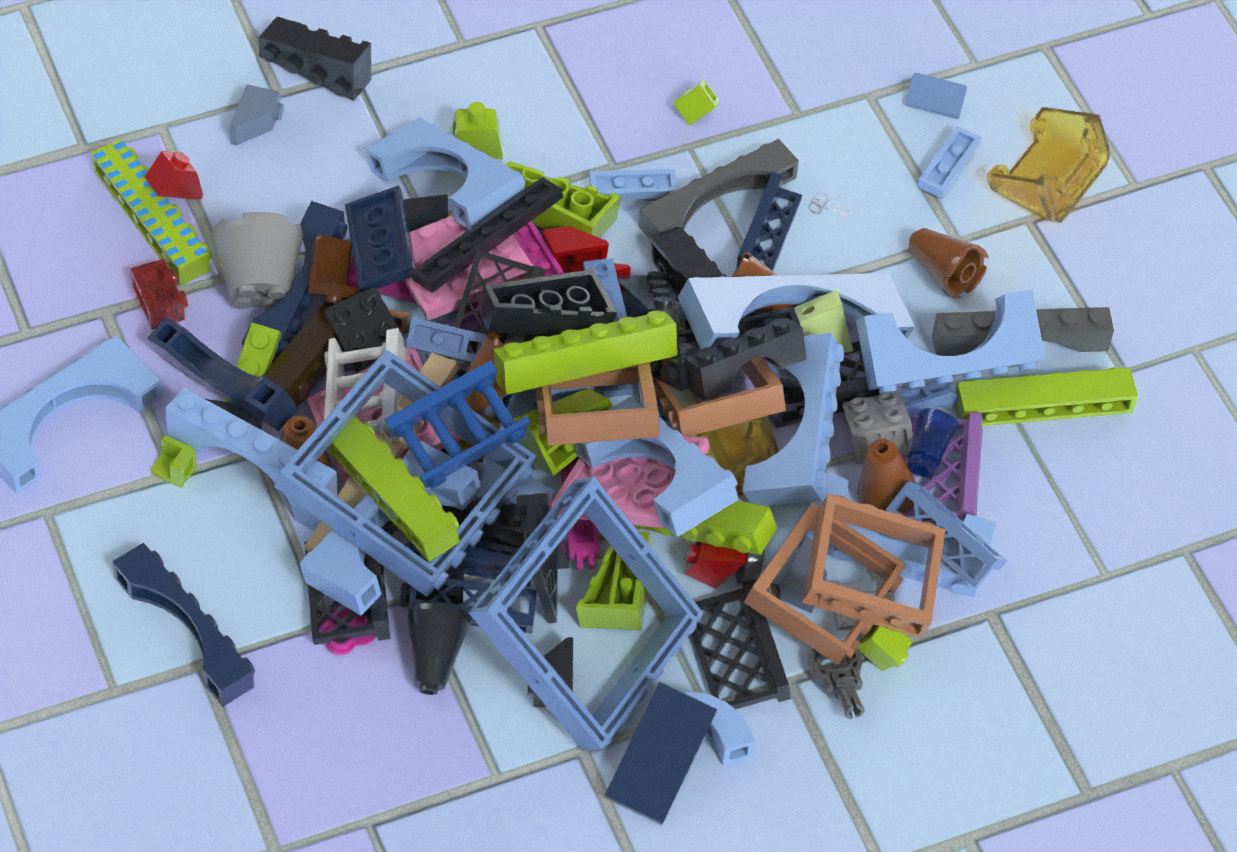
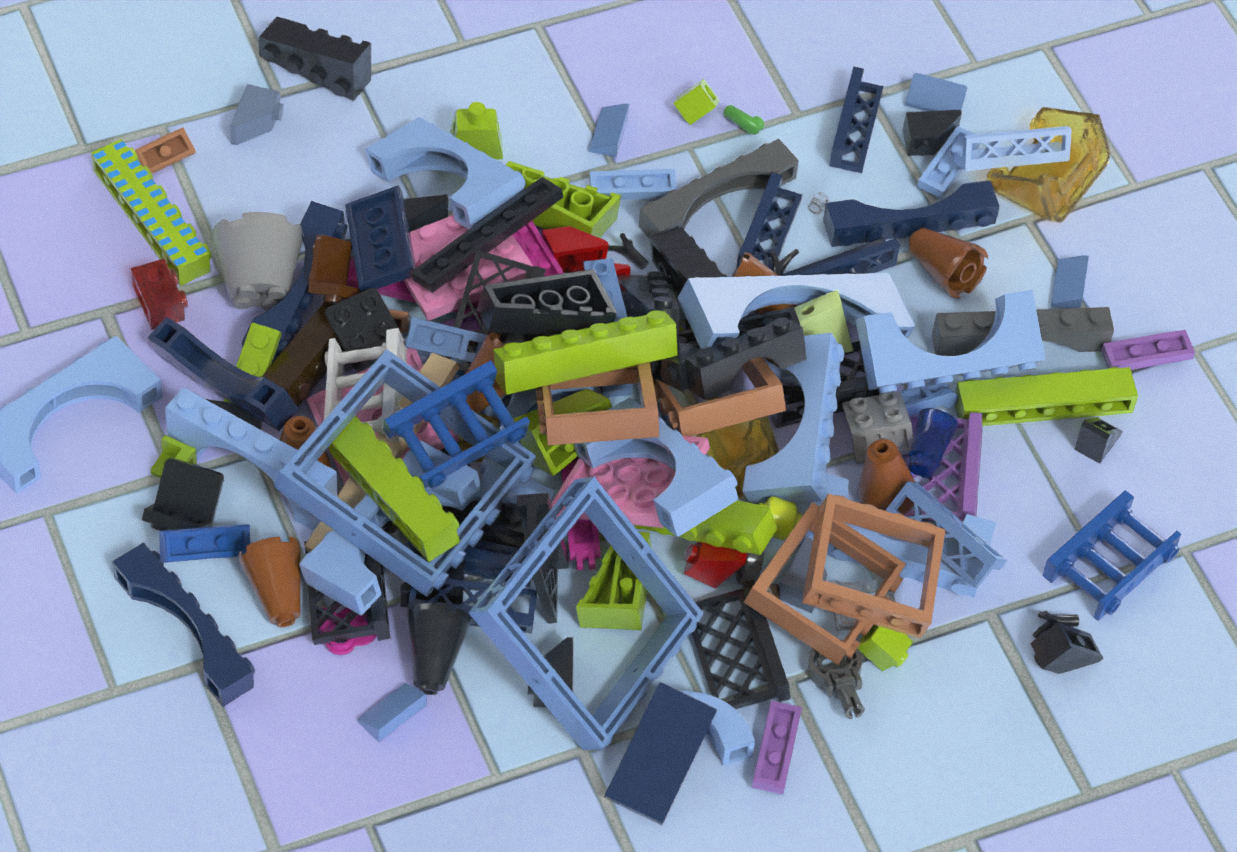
(165, 151): none -> nougat slope
(174, 176): red slope -> none
(185, 497): none -> black bracket
(203, 542): none -> blue tile
(275, 577): none -> dark orange cone
(393, 711): none -> medium blue slope
(610, 129): none -> medium blue slope
(629, 251): none -> black bar
(750, 124): none -> bright green arm
(776, 747): none -> medium lavender plate
(780, 265): none -> black bar
(784, 514): none -> neon yellow head
(847, 118): none -> dark blue fence
(855, 222): none -> dark blue arch
(859, 260): none -> dark blue fence
(928, 130): none -> black slope
(1017, 153): none -> light blue fence
(1051, 619): none -> black bar
(1065, 649): none -> black slope
(1070, 282): none -> medium blue slope
(1096, 438): none -> black slope
(1101, 529): none -> blue fence
(1149, 350): none -> medium lavender plate

